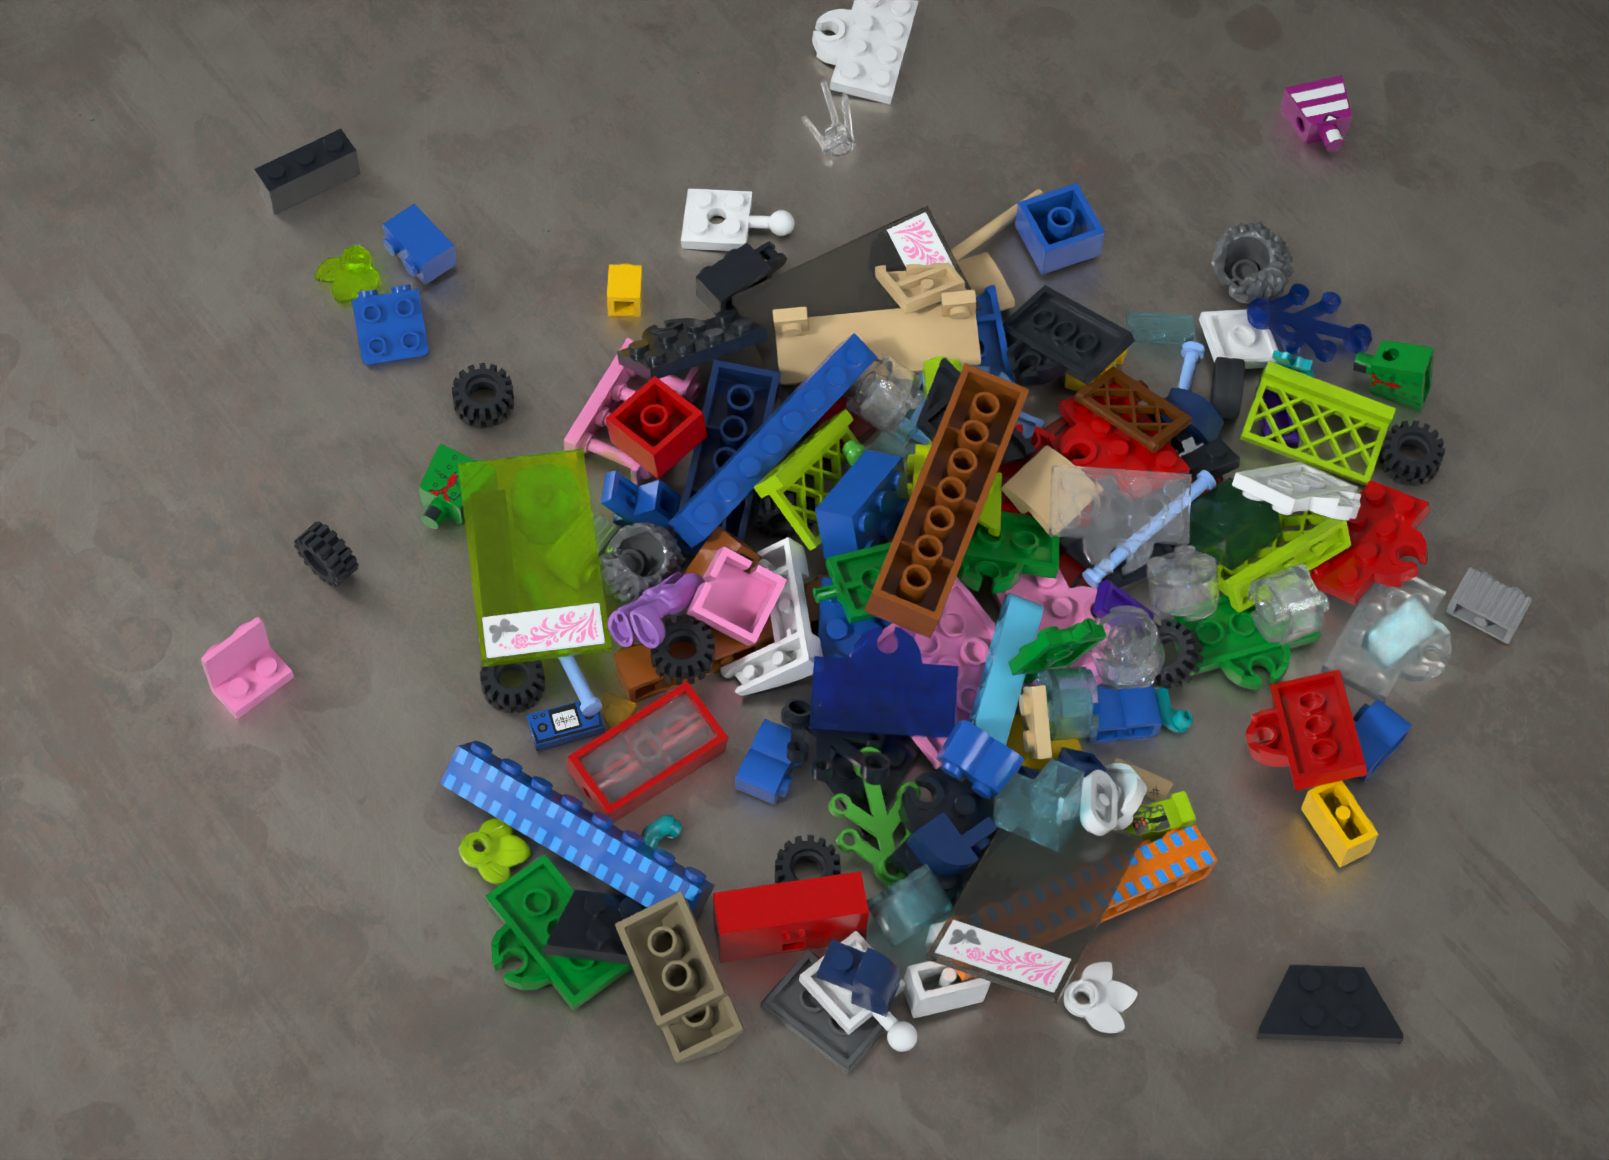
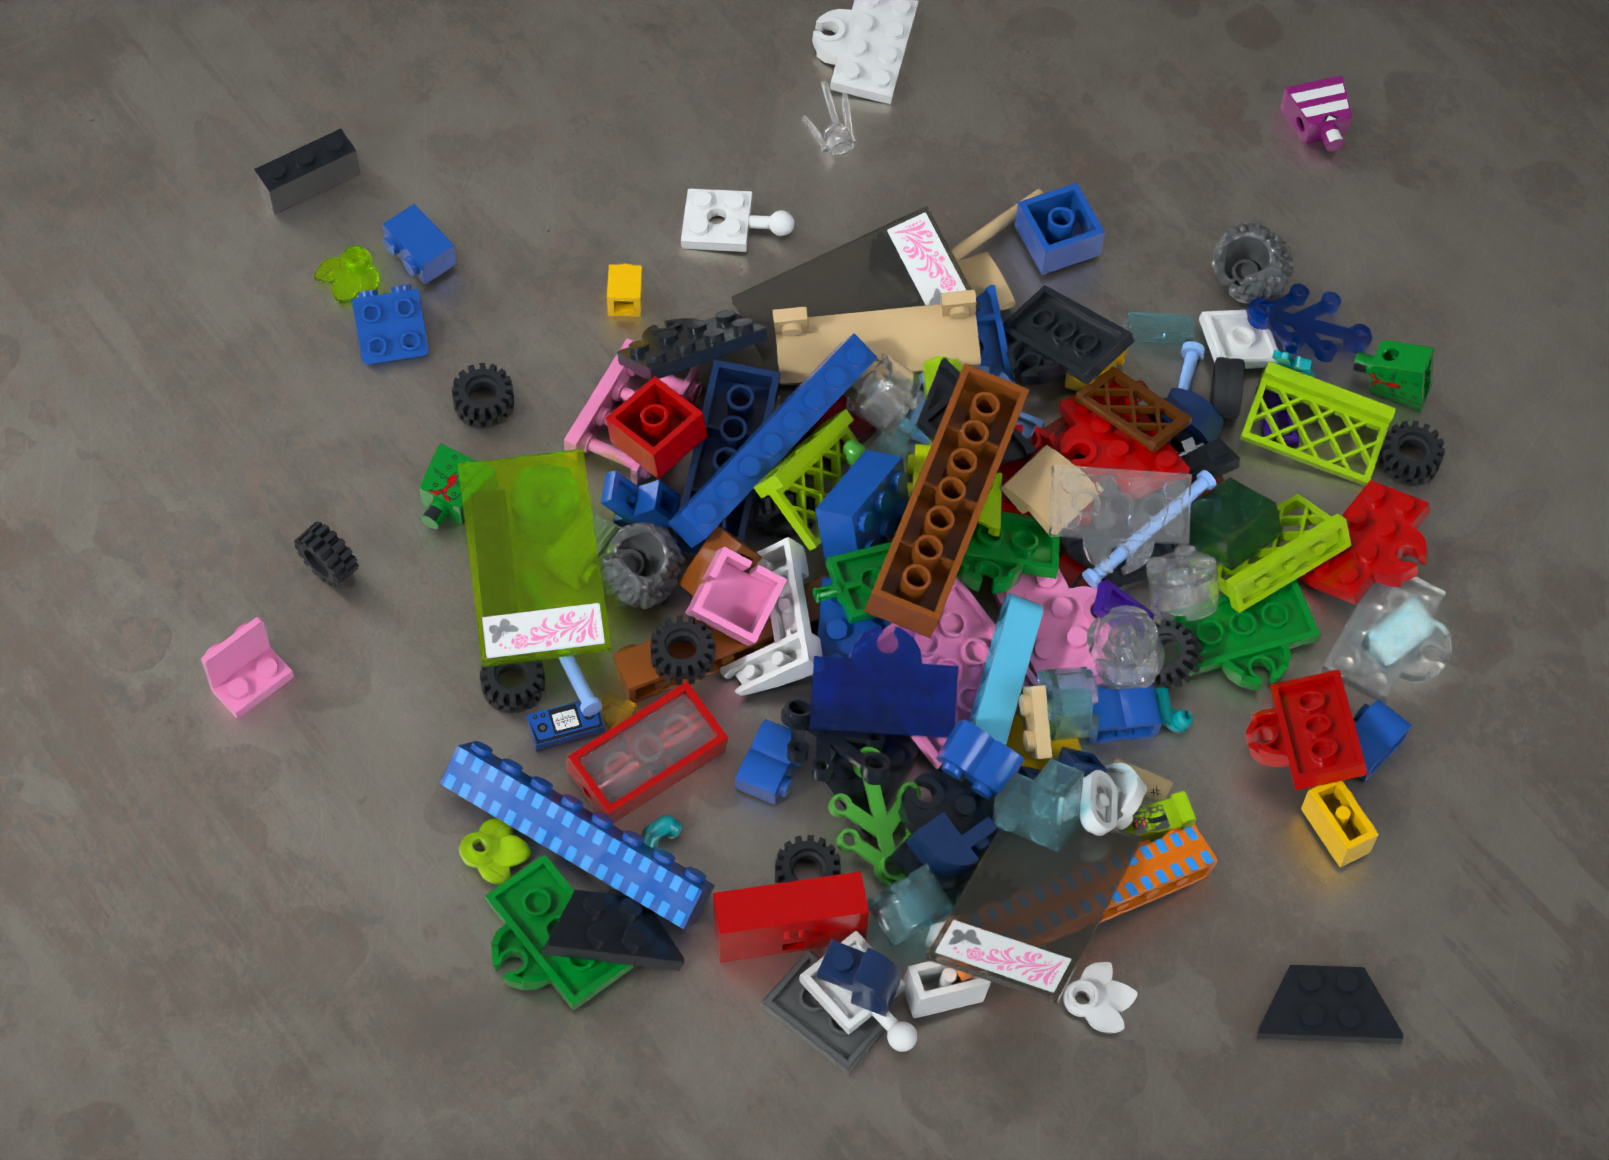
(644, 616): medium lavender piece -> none
(680, 979): dark tan slope -> none
(736, 273): black brick -> none
(919, 284): tan wing -> none
(1057, 648): green plate -> none
(1287, 605): clear brick -> none
(1300, 488): white plate -> none
(1489, 605): light grey brick -> none

